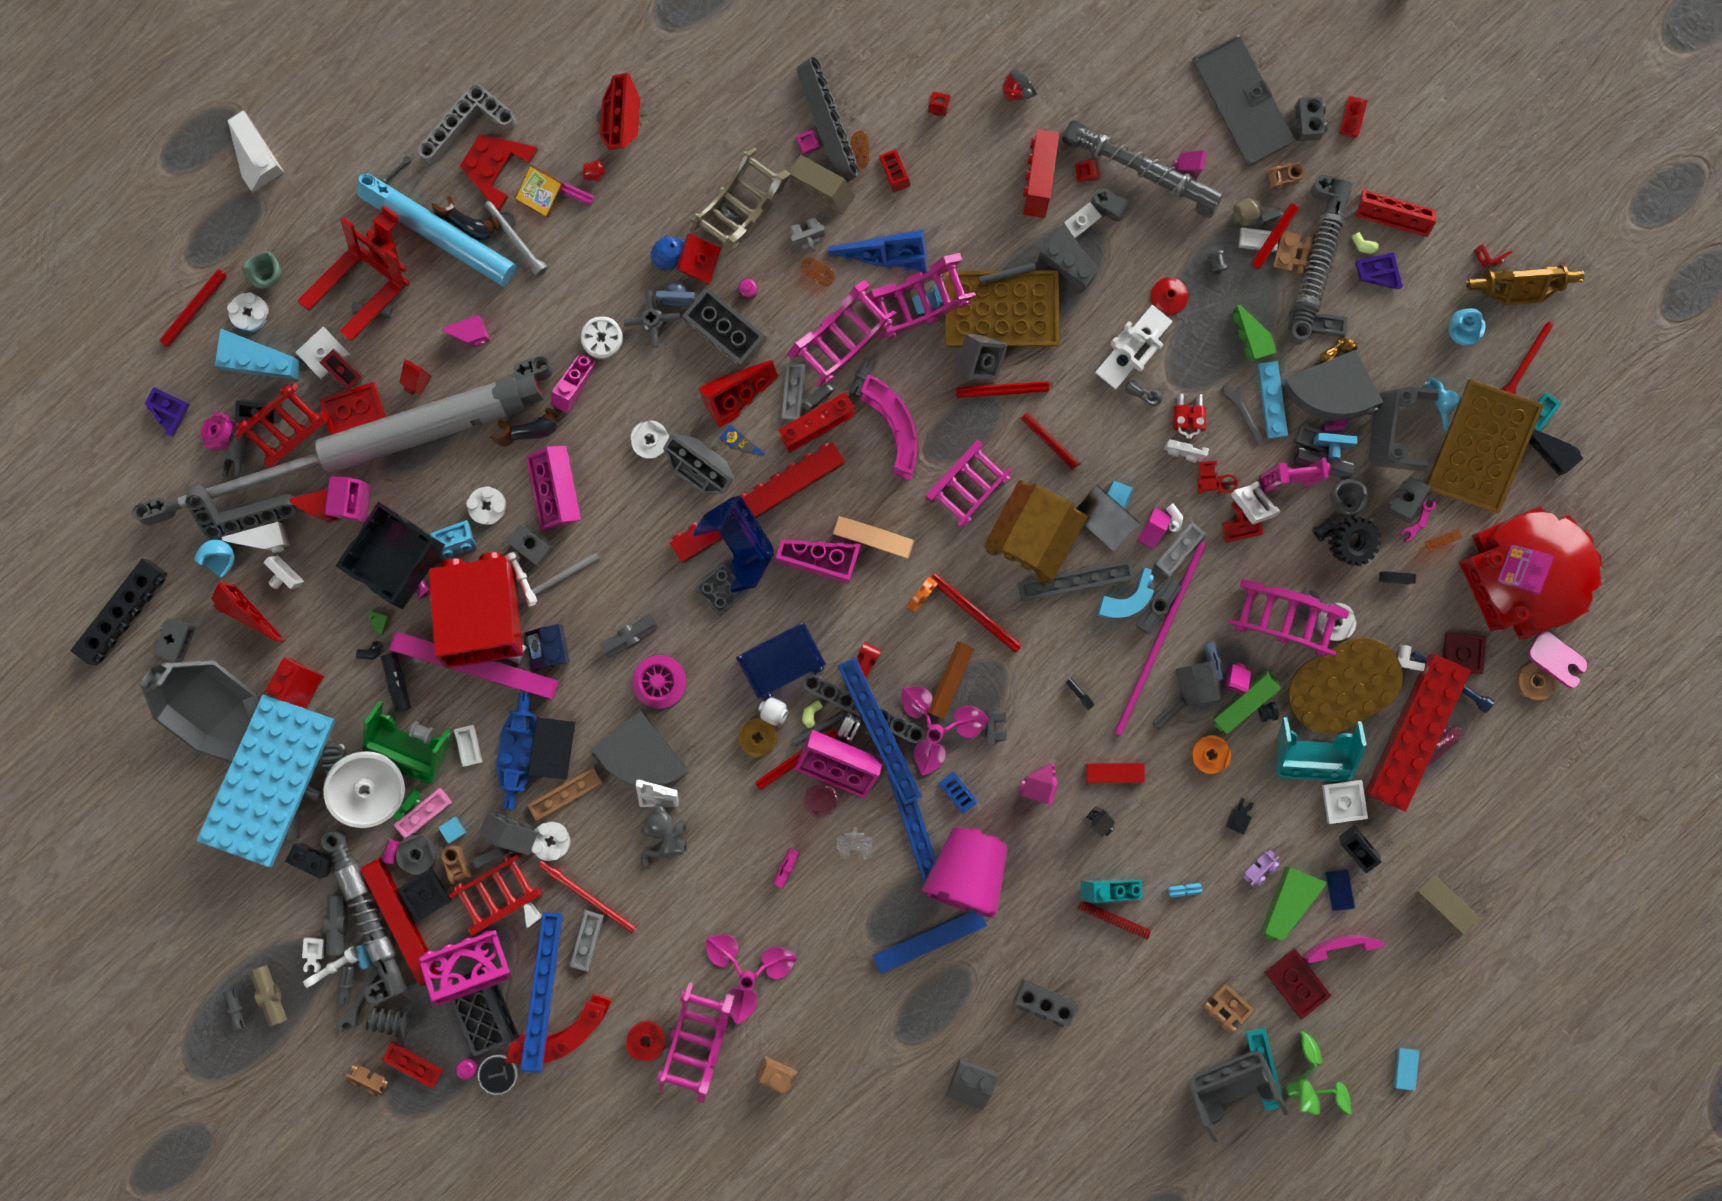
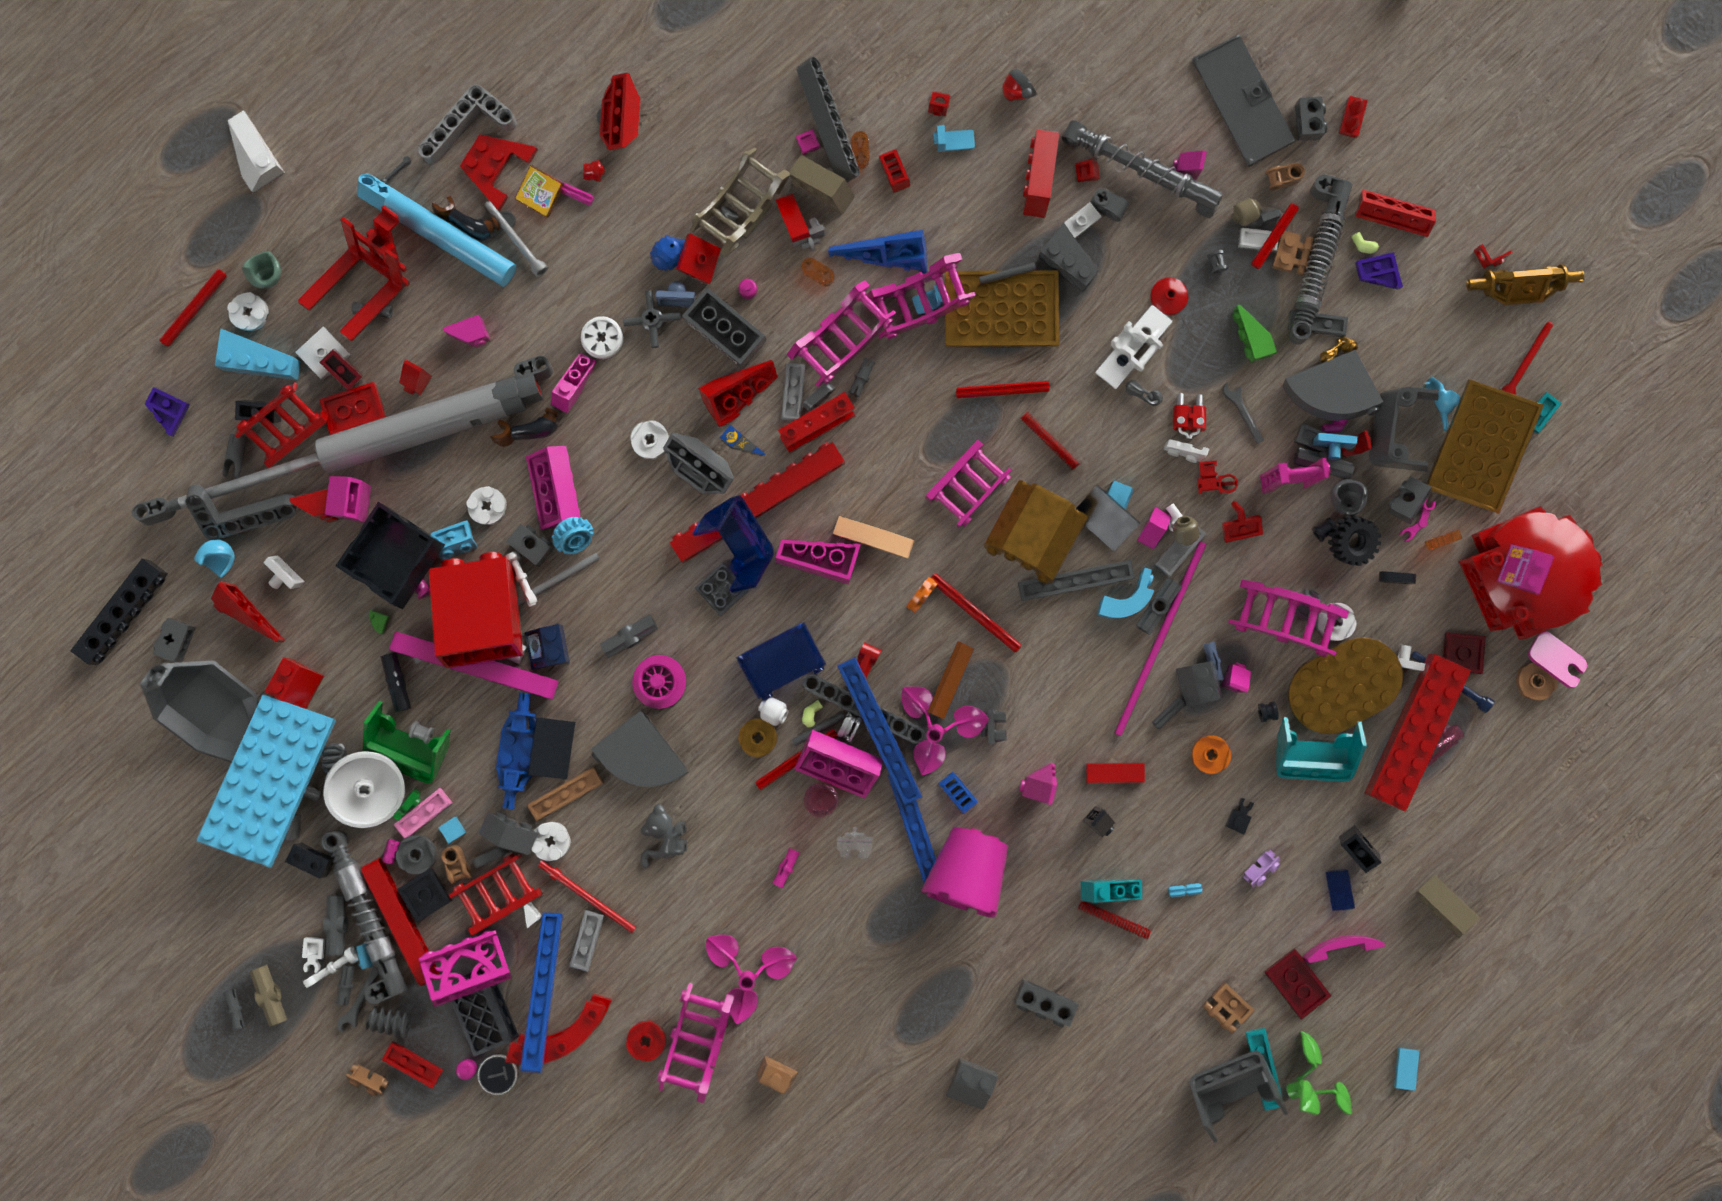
(217, 431): dark pink plate -> none
(266, 537): white slope -> none
(372, 653): black arm -> none
(468, 745): white tile -> none
(572, 535): none -> medium azure gear
(653, 794): white wing -> none
(792, 218): none -> red tile
(899, 419): dark pink fence -> none
(929, 940): blue tile -> none
(953, 139): none -> medium azure bracket
(981, 357): dark grey slope -> none
(1084, 698): black bar -> none
(1186, 530): none -> dark tan head
(1244, 704): bright green slope -> none
(1251, 505): white plate -> none
(1272, 400): medium azure plate -> none
(1290, 902): bright green slope -> none
(1344, 801): white plate -> none
(1362, 446): none -> red bracket
(1466, 326): medium azure piece -> none
(1556, 452): black slope -> none

